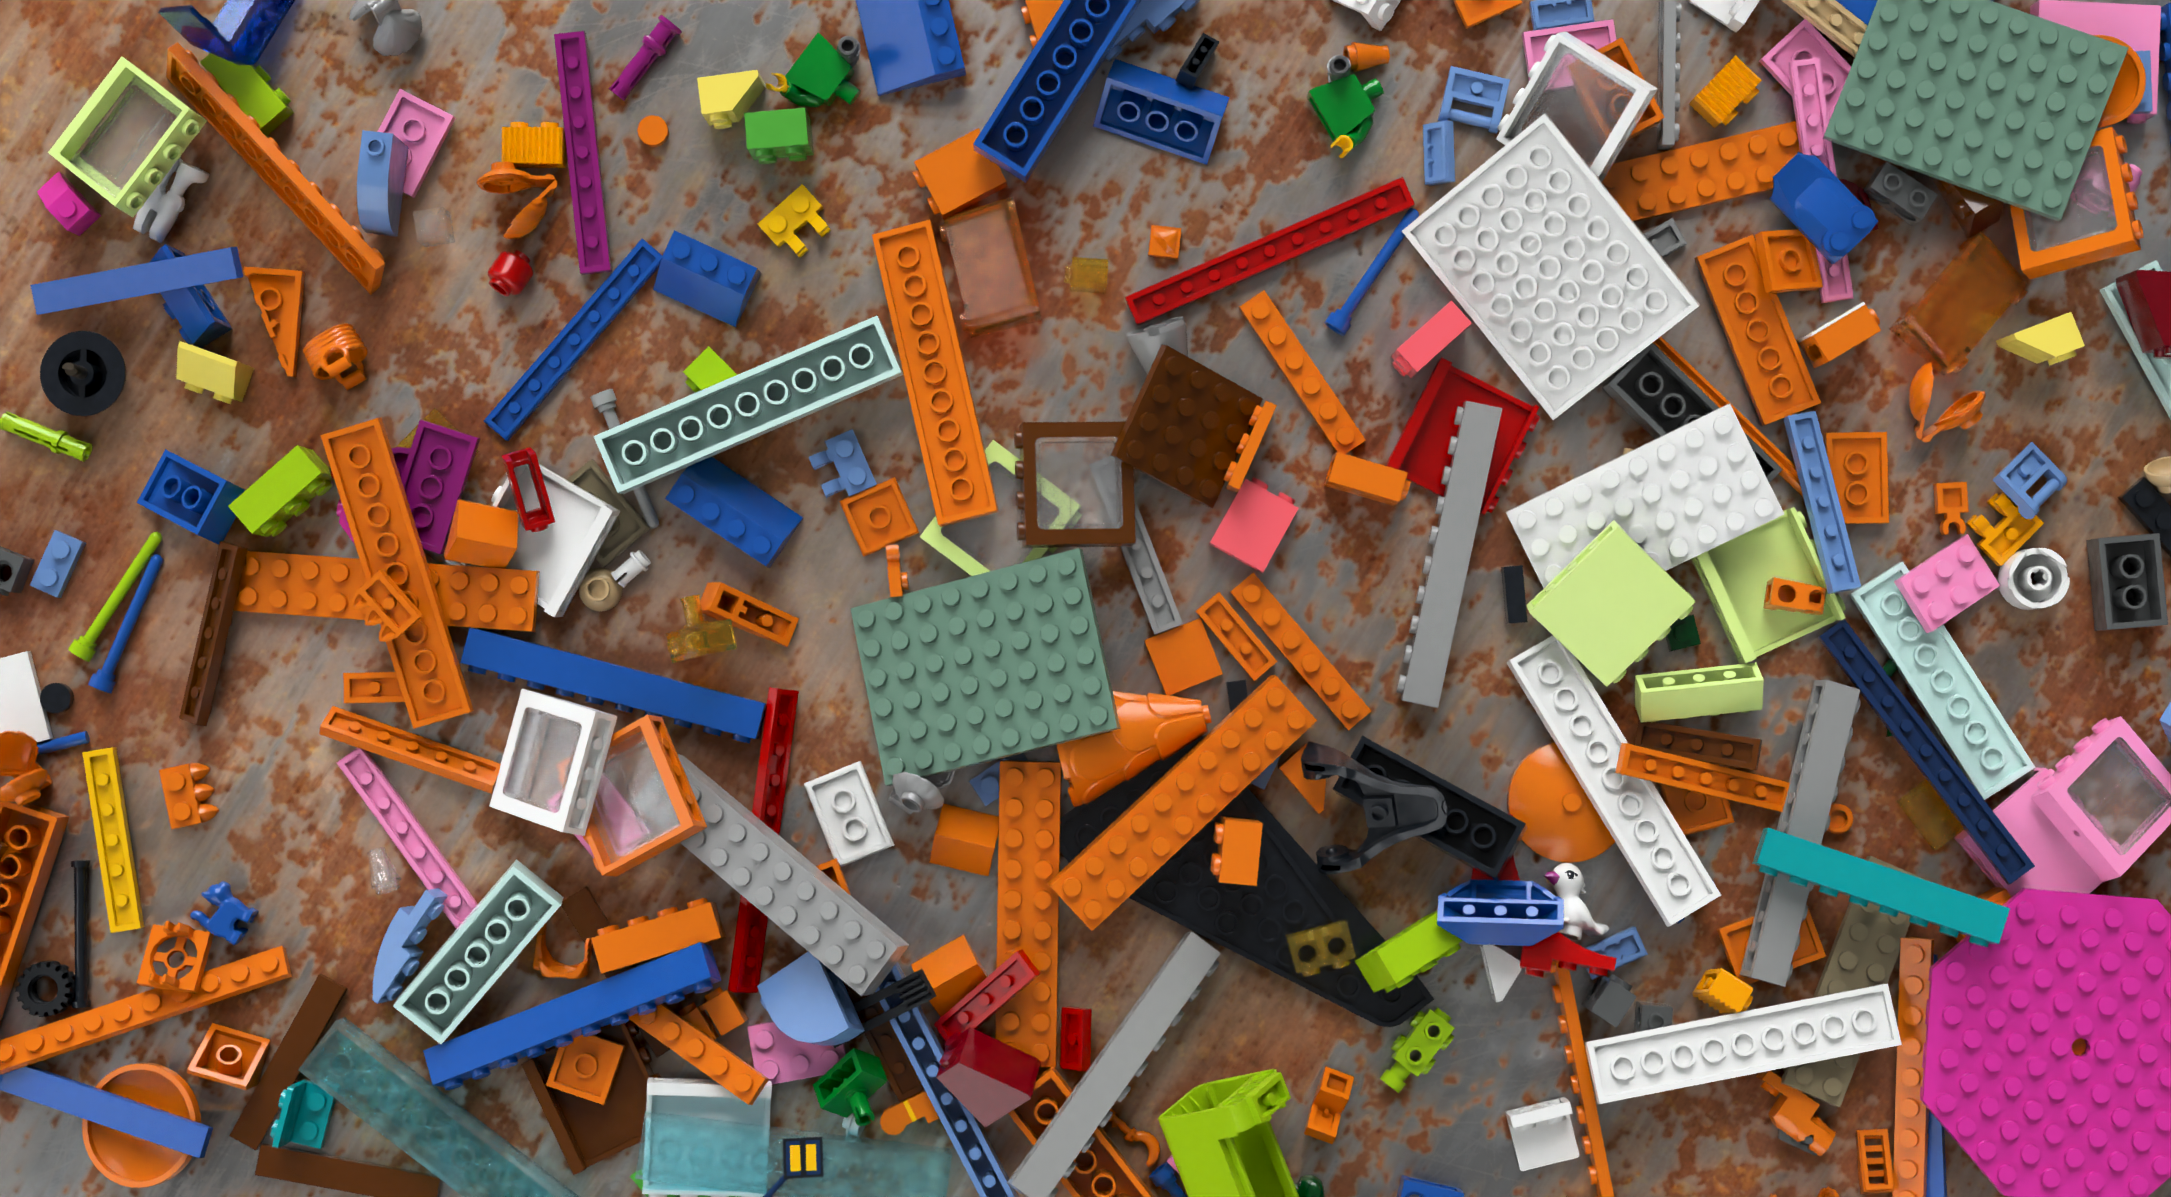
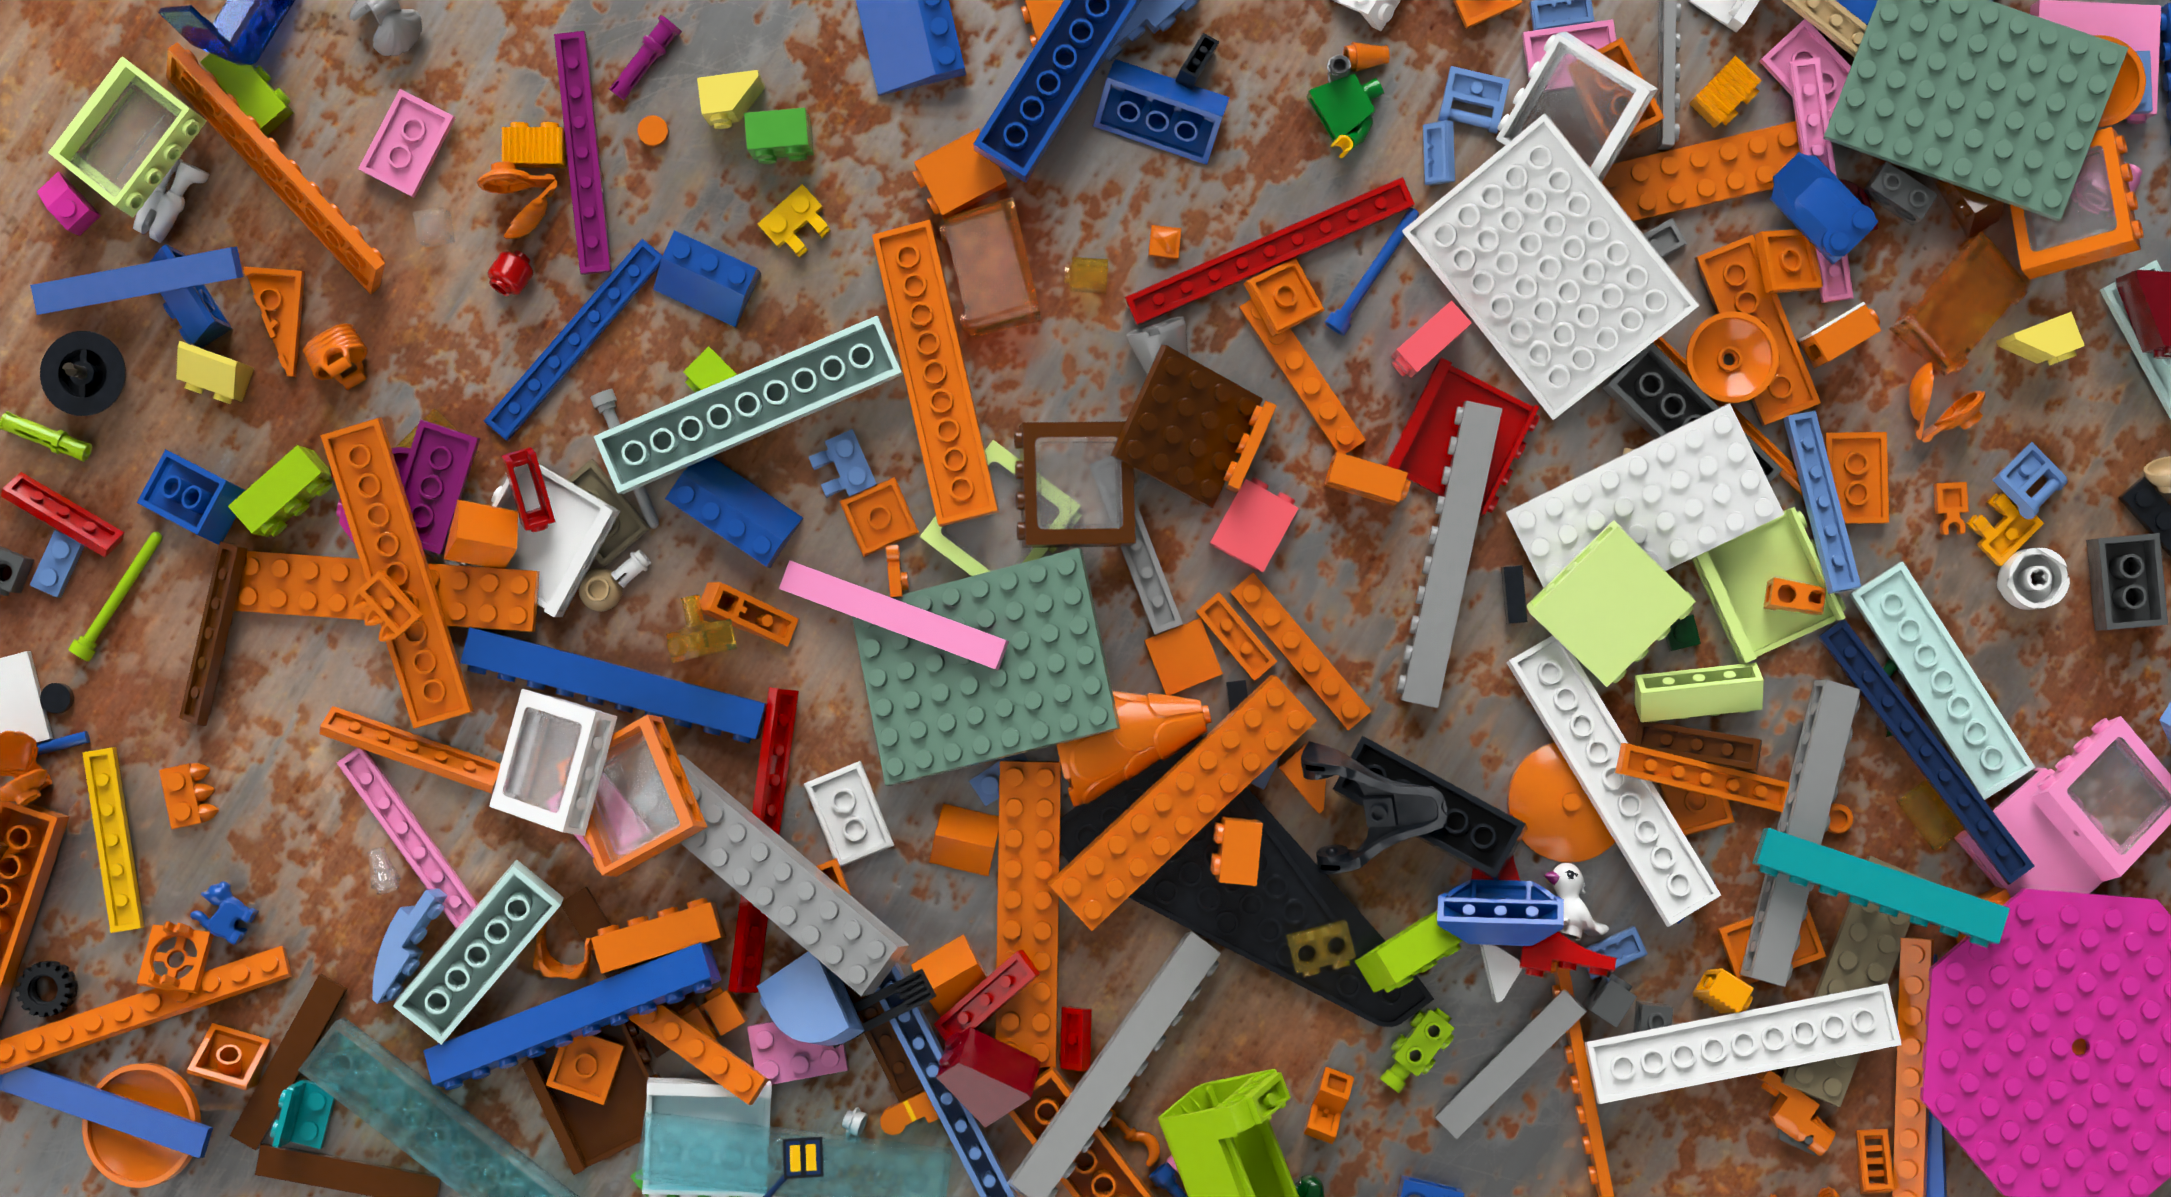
(62, 514): none -> red plate
(80, 922): black bar -> none
(104, 677): blue piece -> none
(372, 687): orange plate -> none
(380, 182): medium blue brick -> none
(821, 73): green torso -> none
(850, 1084): green brick -> none
(894, 615): none -> bright pink tile
(918, 793): light grey animal -> none
(1284, 297): none -> orange tile
(1511, 1063): none -> light grey tile
(1542, 1133): white bracket -> none
(1749, 345): none -> orange dish
(1947, 583): bright pink plate -> none

